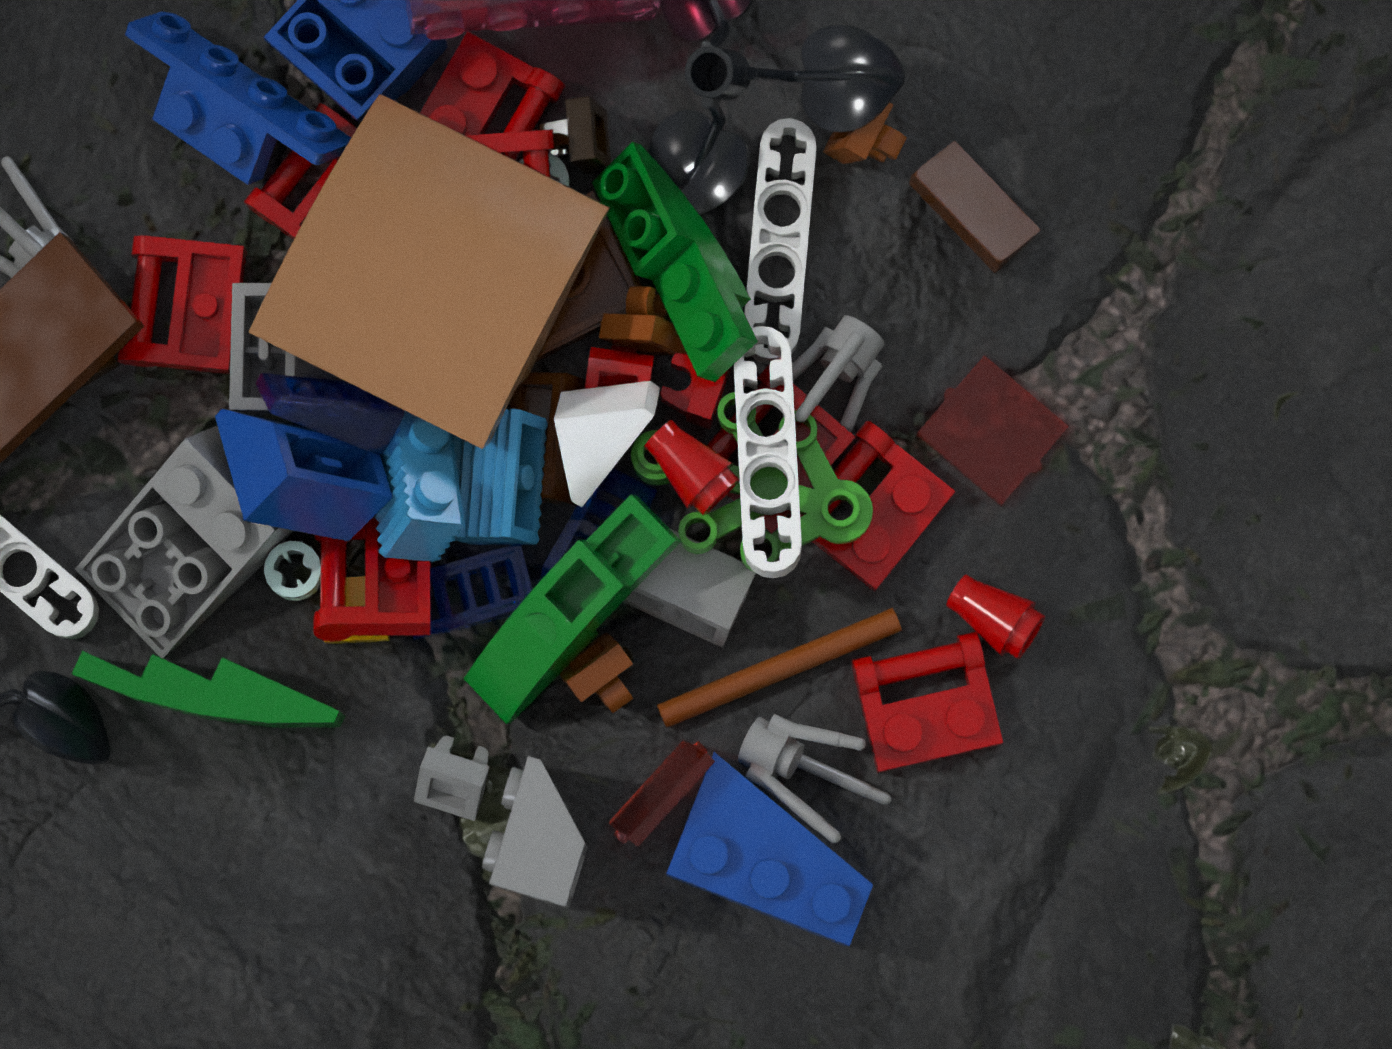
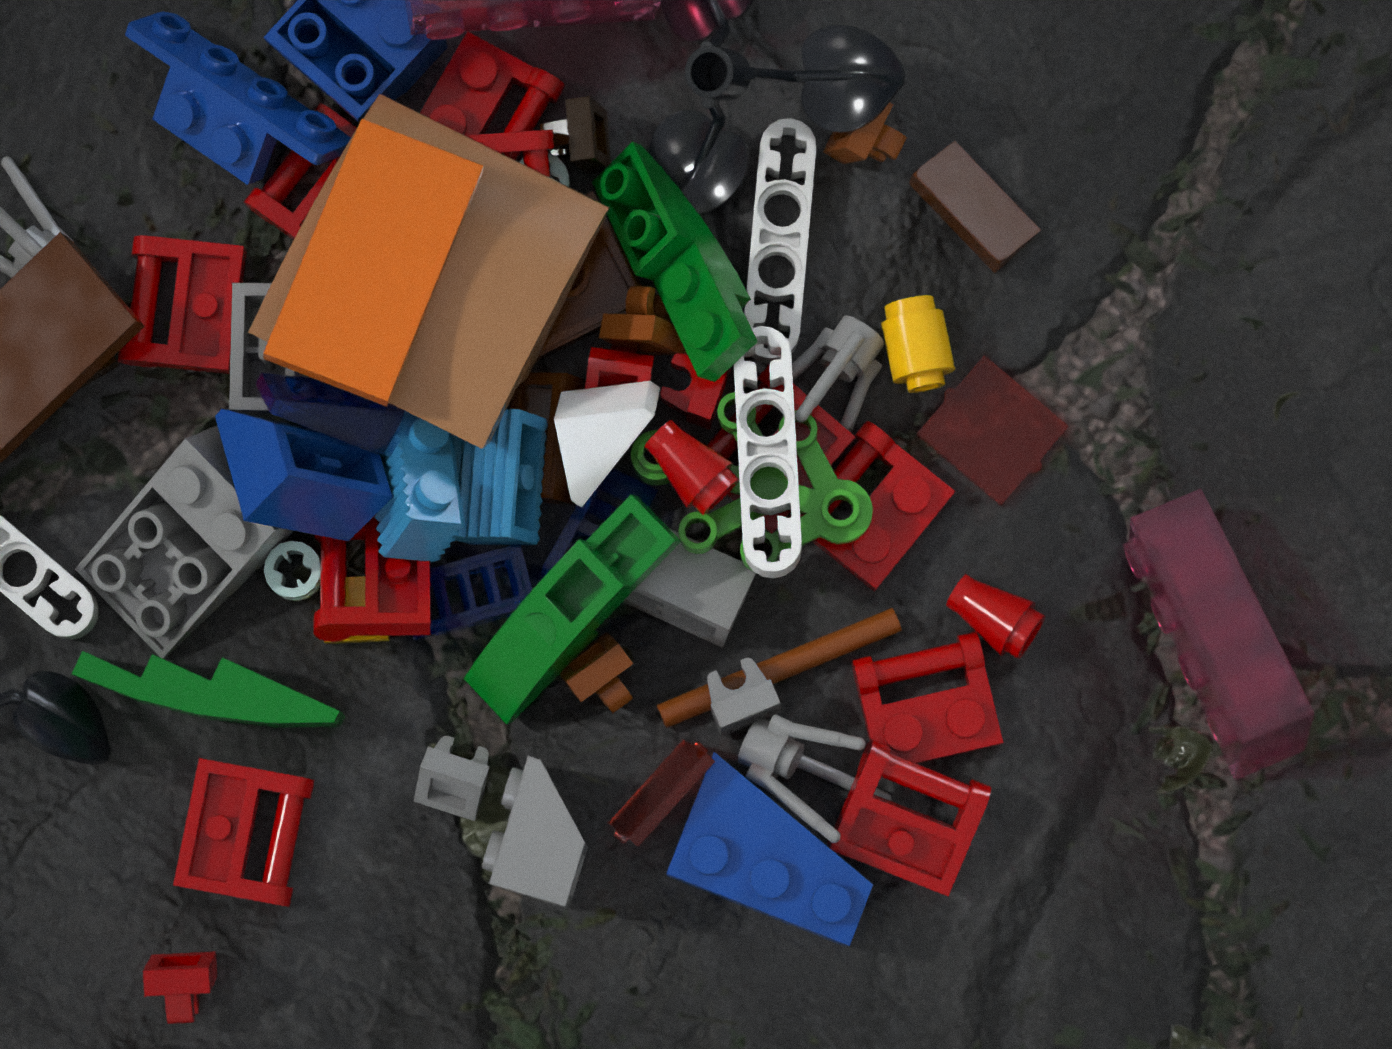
(180, 980): none -> red tile
(222, 828): none -> red plate
(373, 262): none -> orange tile
(742, 706): none -> light grey tile
(902, 838): none -> red plate
(917, 343): none -> yellow brick
(1220, 634): none -> clear pink wedge

